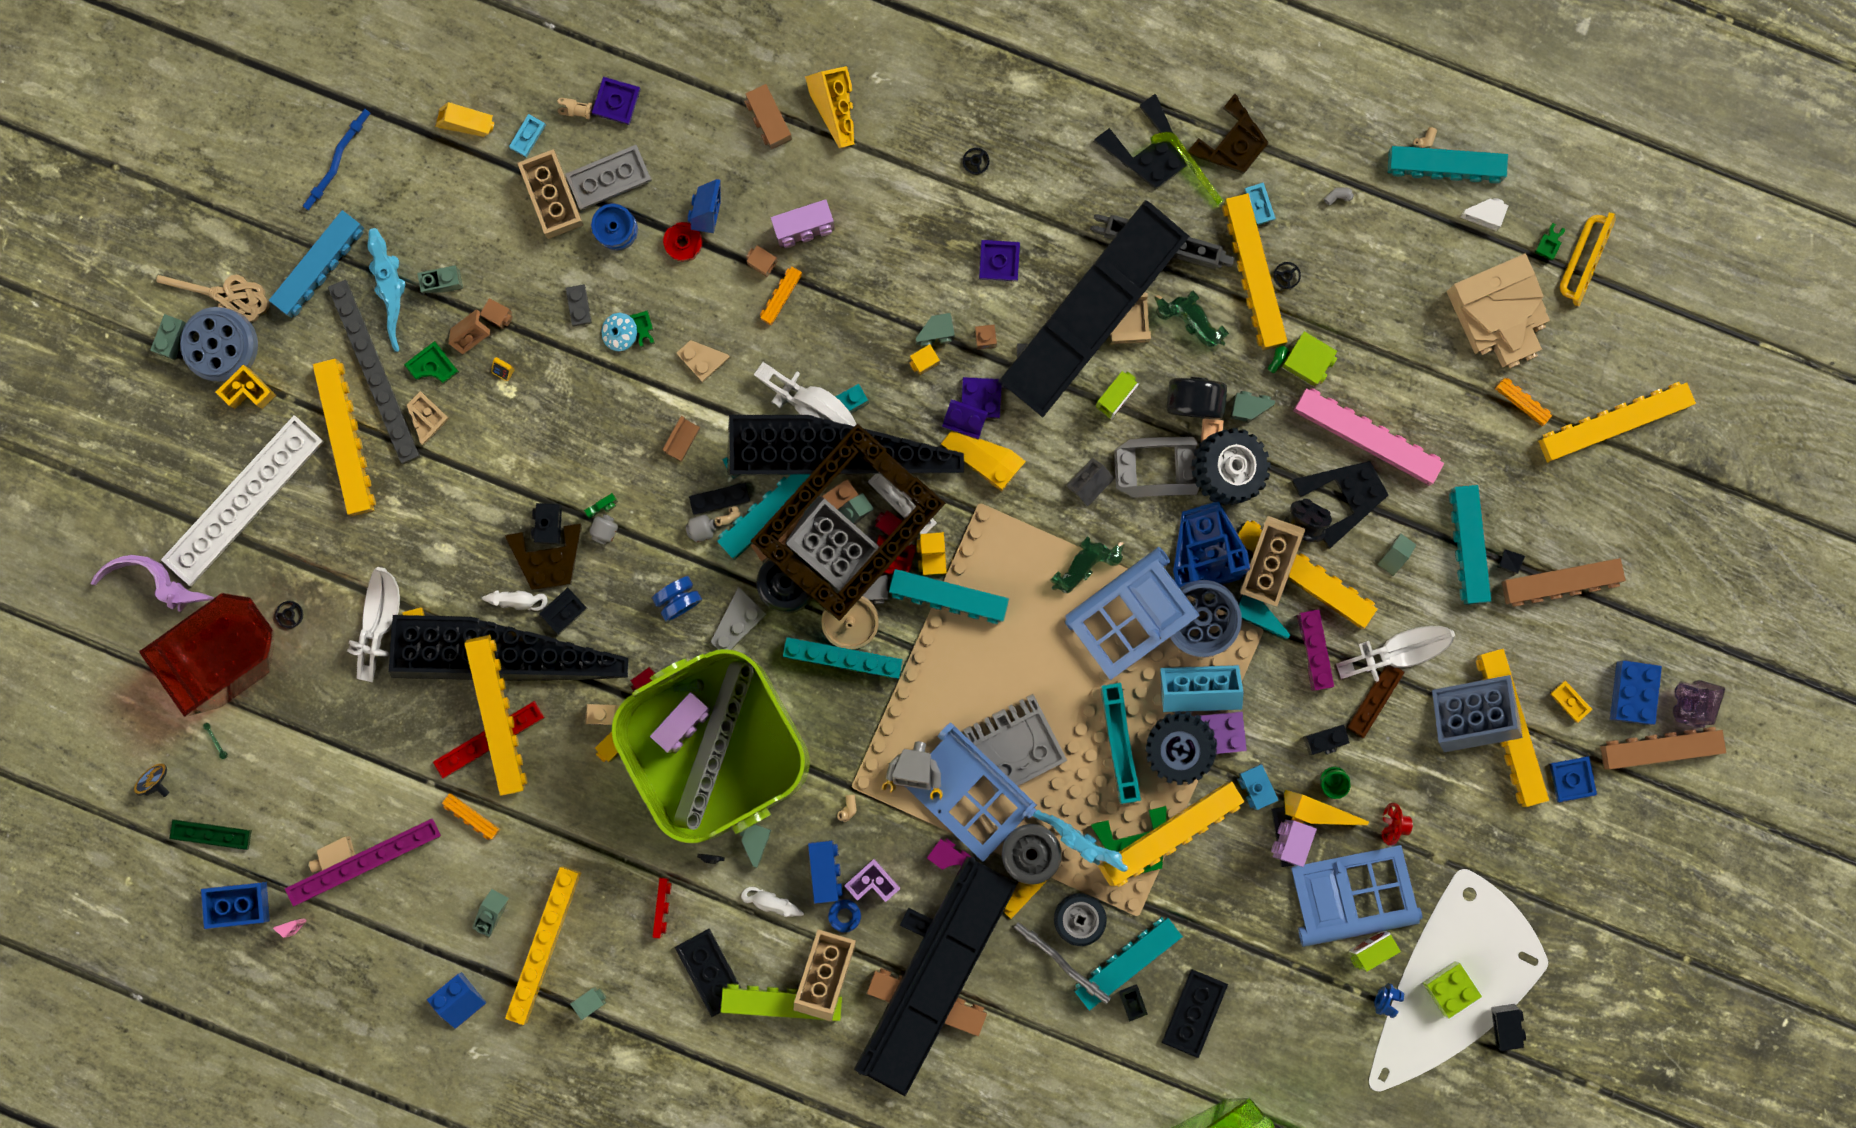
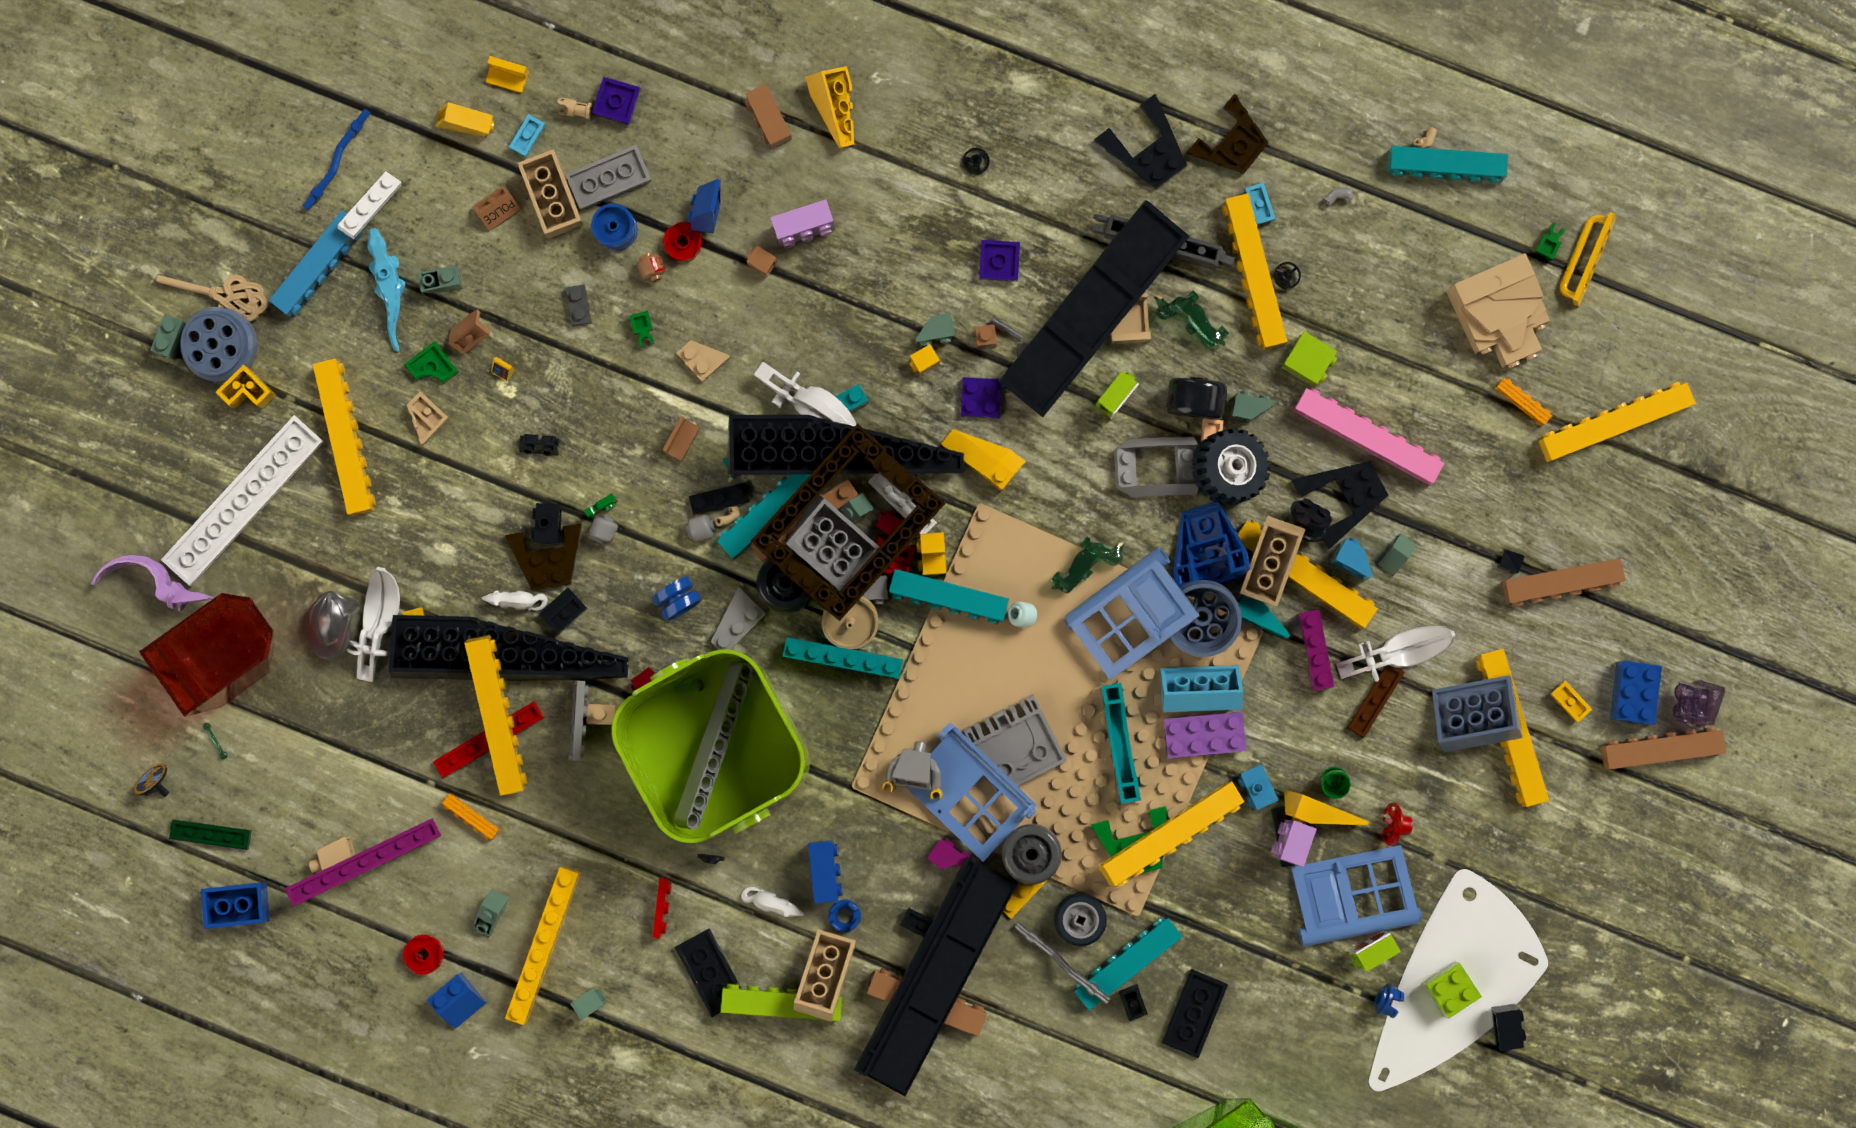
(290, 928): bright pink slope -> none
(293, 614): black piece -> none
(330, 624): none -> flat silver piece
(369, 205): none -> white plate
(374, 371): dark grey plate -> none
(431, 962): none -> red plate
(496, 208): none -> medium nougat panel
(496, 314): medium nougat brick -> none
(507, 74): none -> yellow panel
(547, 446): none -> black hinge
(577, 729): none -> light grey plate
(607, 749): yellow brick -> none
(626, 332): medium azure dish -> none
(651, 267): none -> medium nougat head
(681, 723): lavender brick -> none
(754, 842): sand green slope -> none
(780, 295): light orange piece -> none
(849, 810): tan arm -> none
(872, 877): lavender brick -> none
(964, 419): dark purple plate -> none
(1005, 328): none -> flat silver pin
(1022, 614): none -> light aqua head
(1081, 843): medium azure animal -> none
(1090, 481): flat silver panel -> none
(1171, 137): clear neon green piece -> none
(1186, 728): black wheel -> none
(1280, 355): green arm -> none
(1326, 740): black brick -> none
(1352, 559): none -> dark azure slope
(1470, 544): teal brick -> none
(1487, 213): white slope -> none
(1573, 779): blue tile -> none

